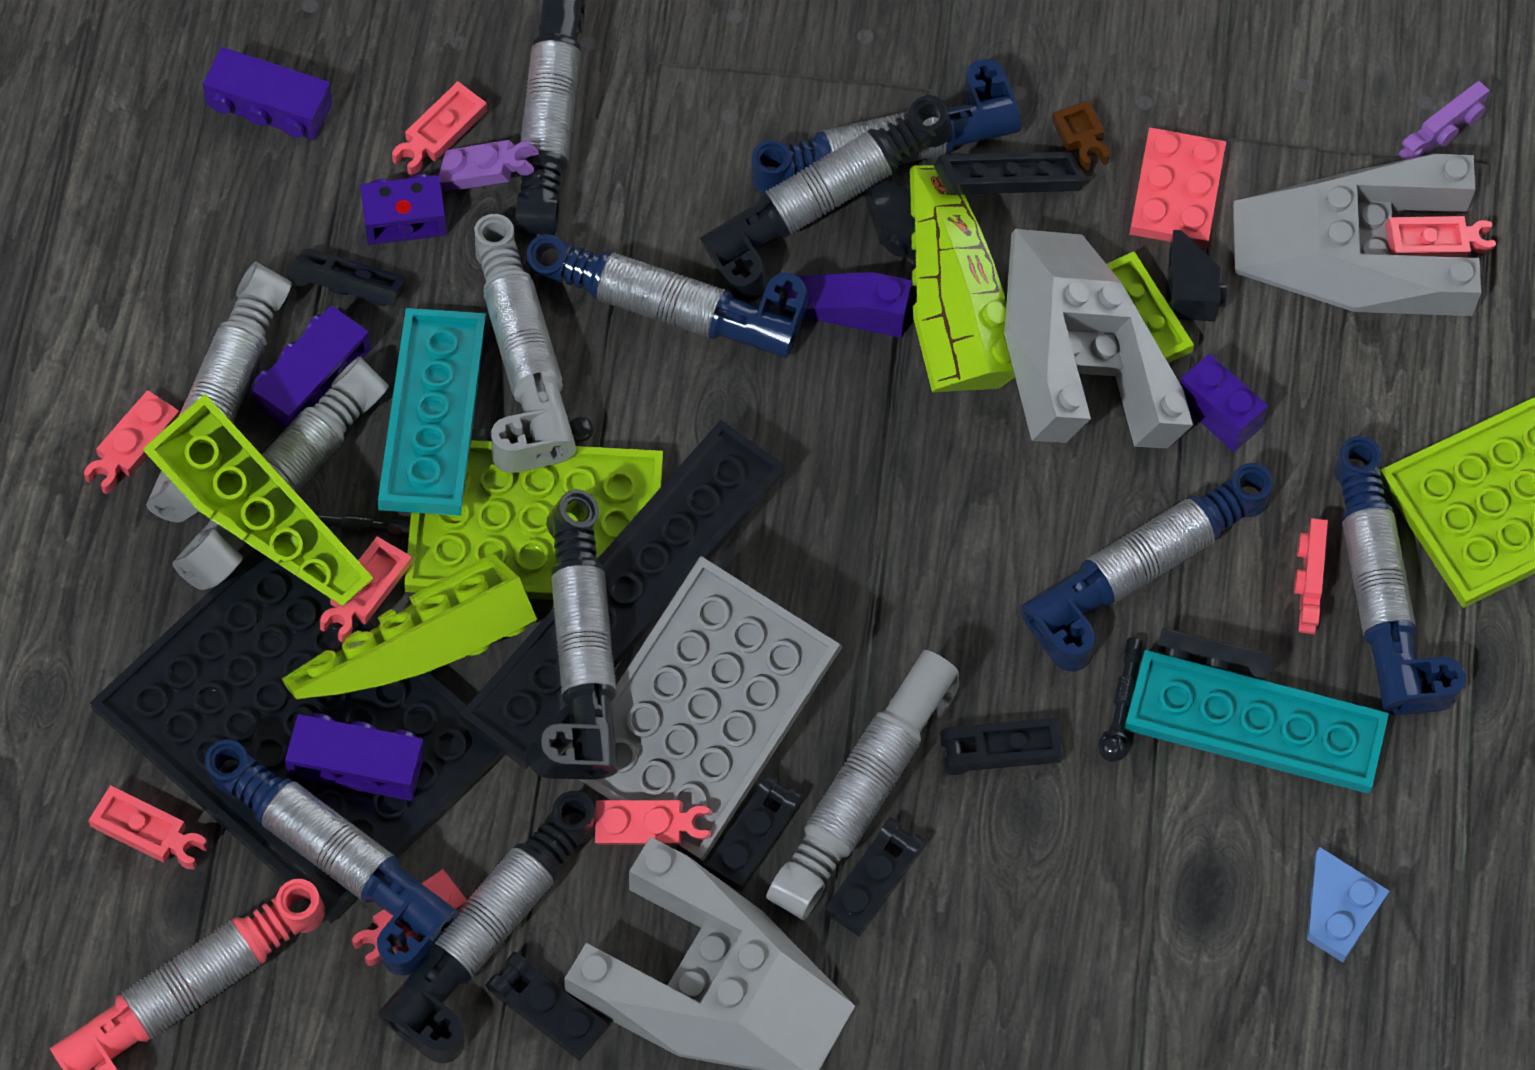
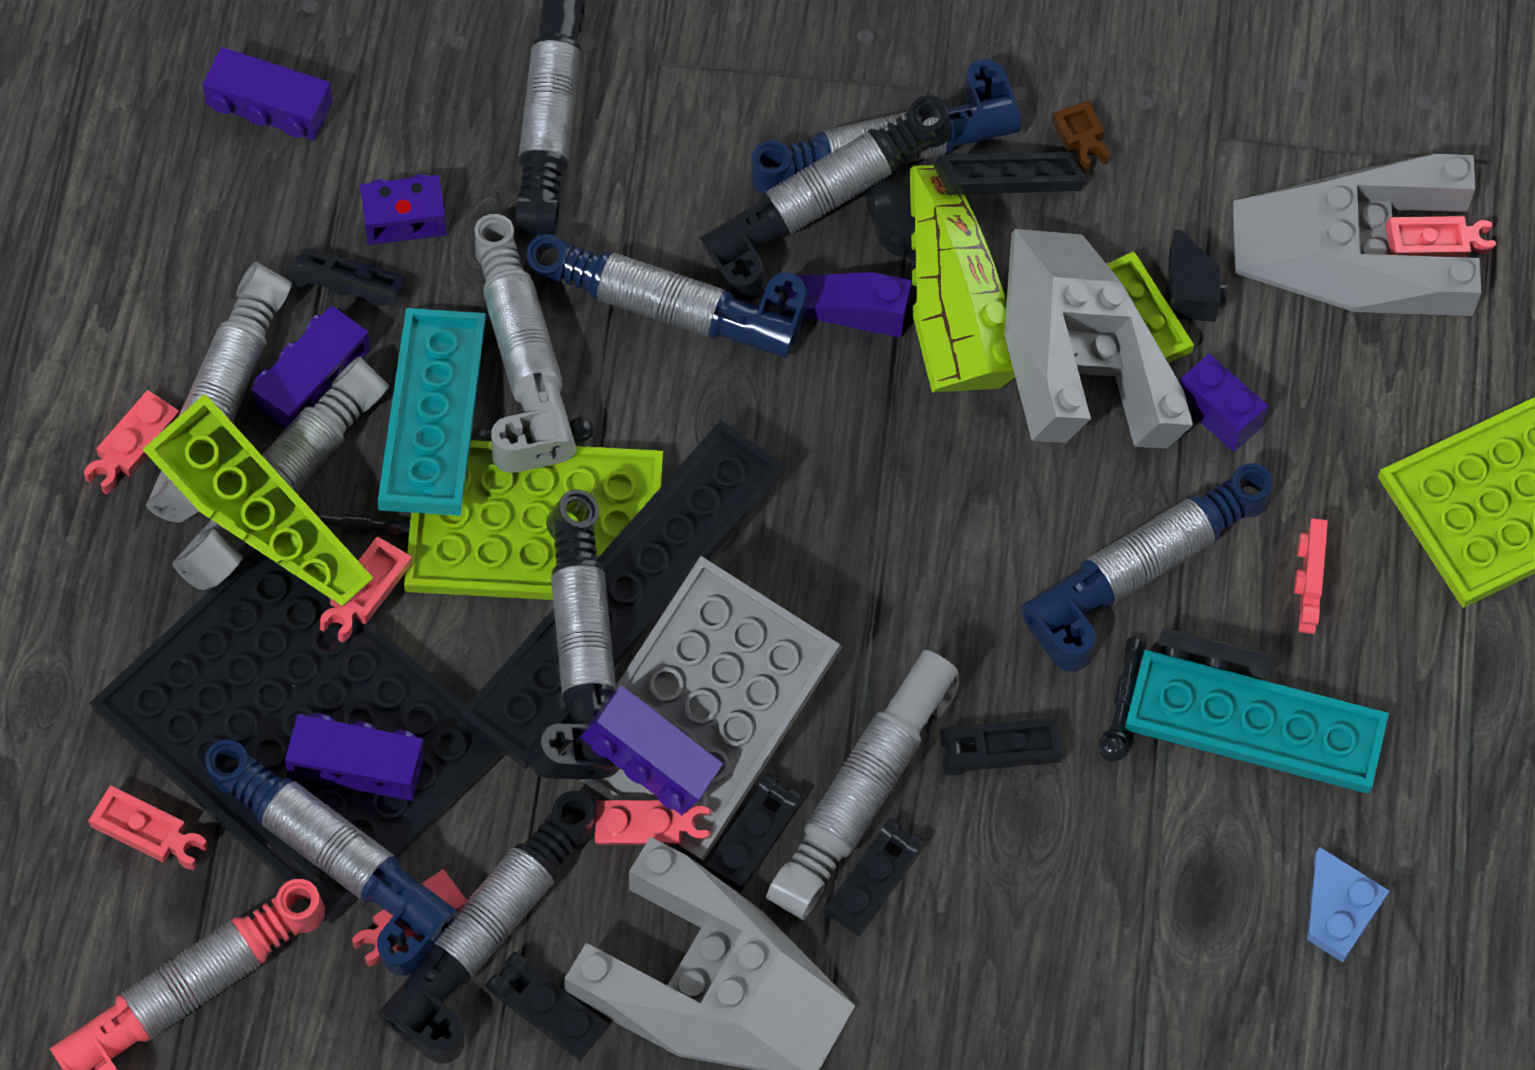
(440, 127): coral plate -> none
(441, 626): lime wedge -> none
(485, 164): medium lavender plate -> none
(651, 750): none -> dark purple brick
(1177, 186): coral plate -> none
(1385, 598): dark blue piece -> none
(1445, 124): medium lavender plate -> none

